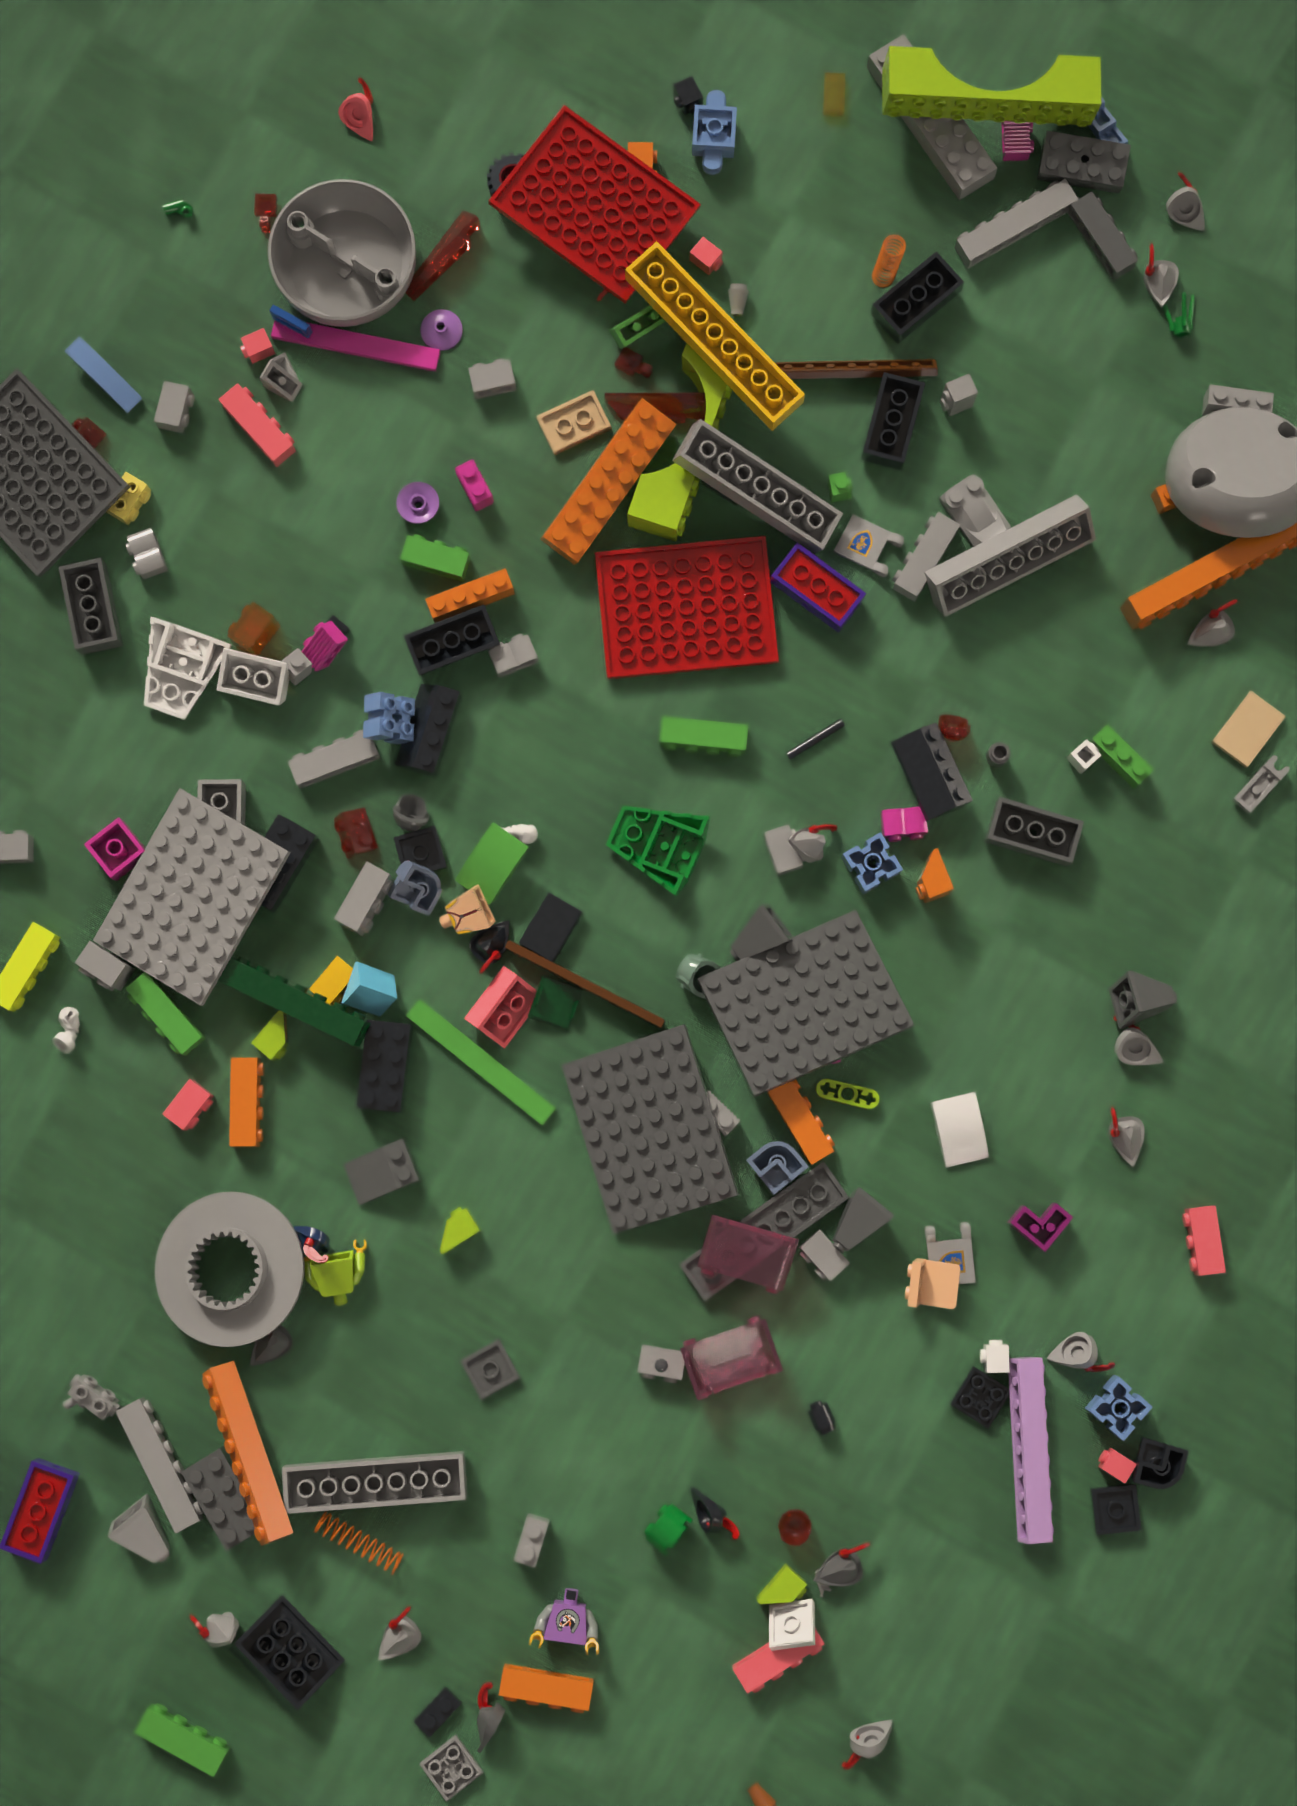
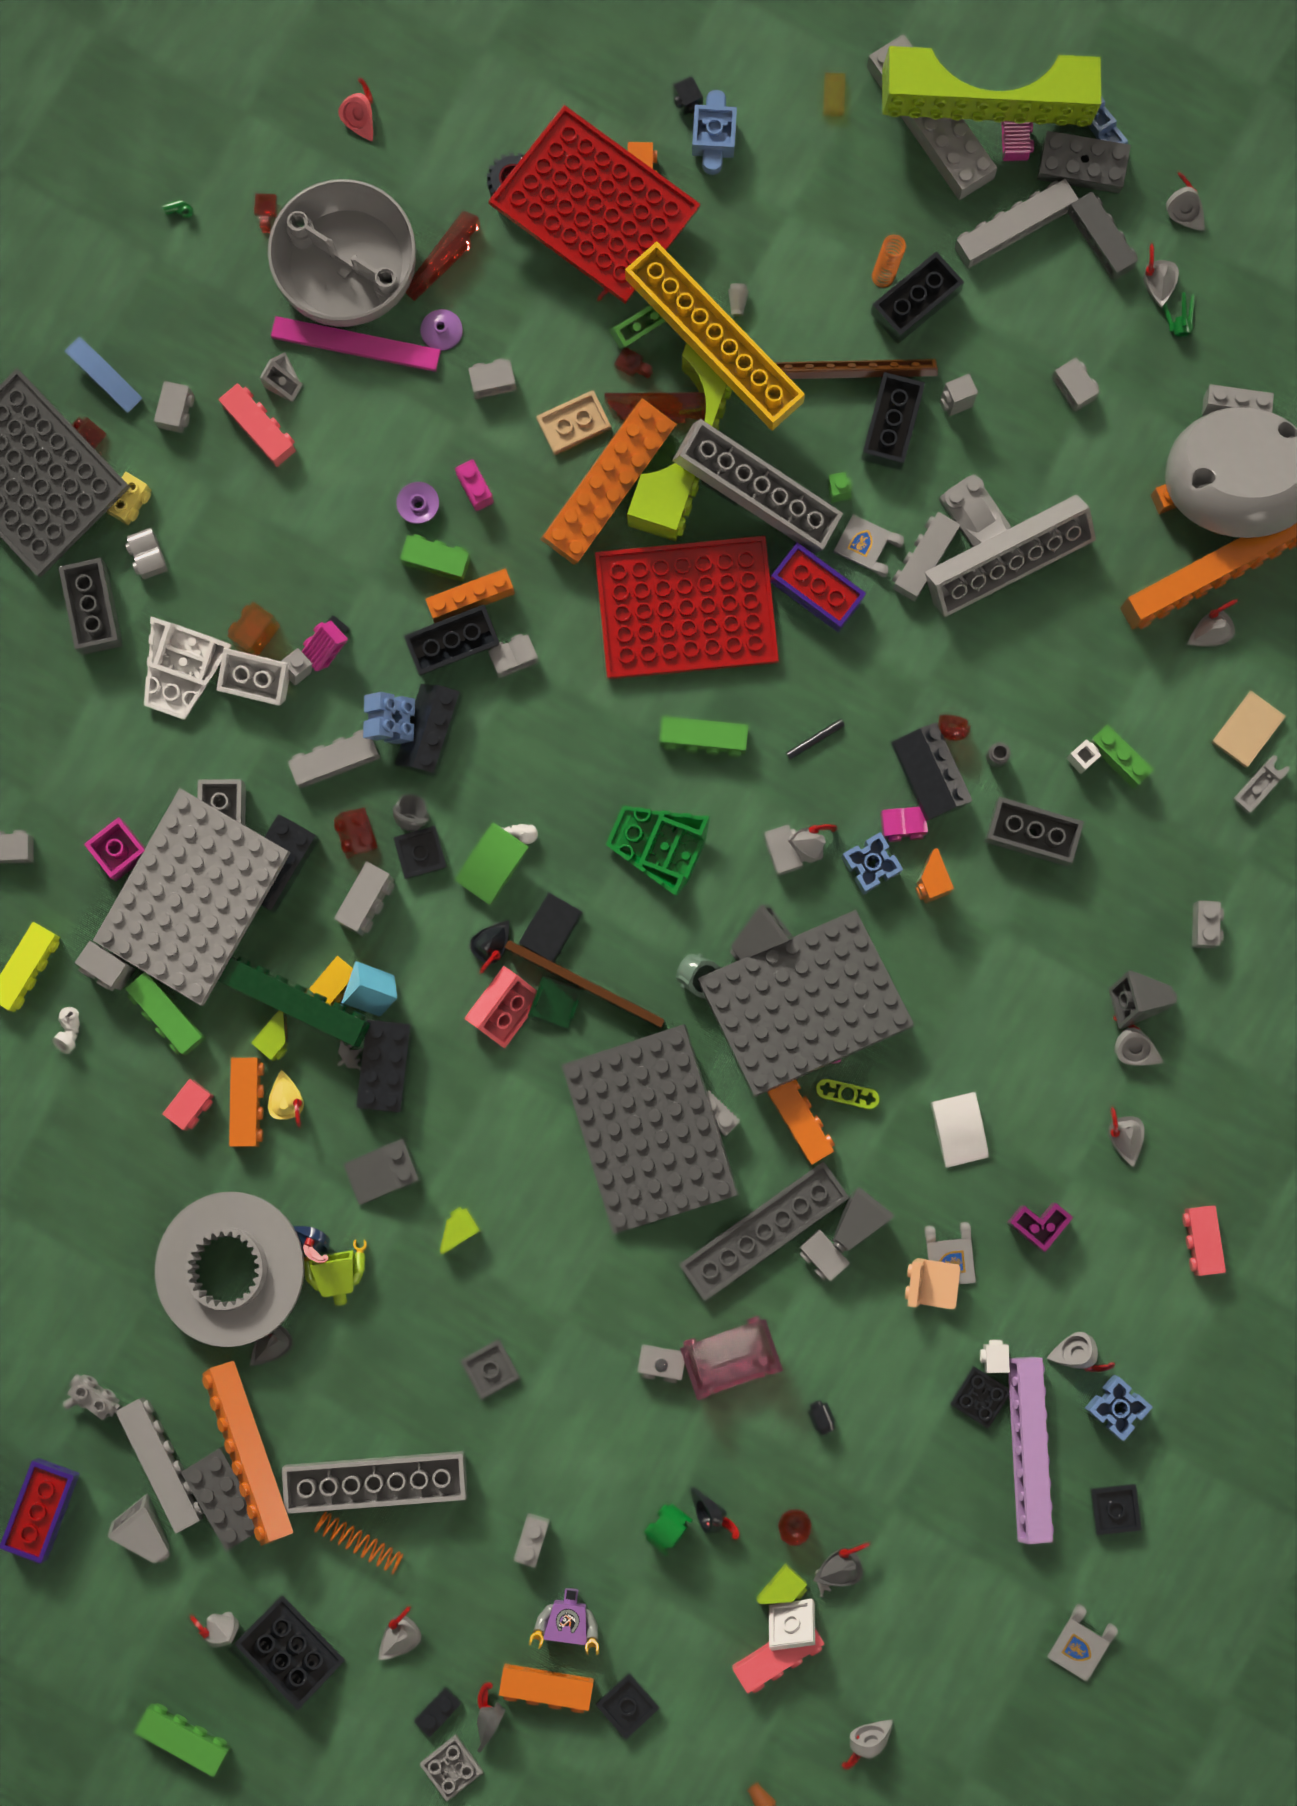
(257, 346): coral brick -> none
(285, 1099): none -> light yellow piece
(290, 321): blue tile -> none
(348, 1056): none -> light grey piece
(416, 887): sand blue brick -> none
(468, 912): light nougat torso -> none
(481, 1062): bright green tile -> none
(627, 1705): none -> black plate
(706, 256): coral brick -> none
(747, 1253): clear pink windscreen -> none
(777, 1164): sand blue brick -> none
(1076, 384): none -> light grey brick
(1079, 1647): none -> light grey flag
(1116, 1464): coral brick -> none
(1158, 1464): black brick -> none
(1206, 924): none -> light grey brick

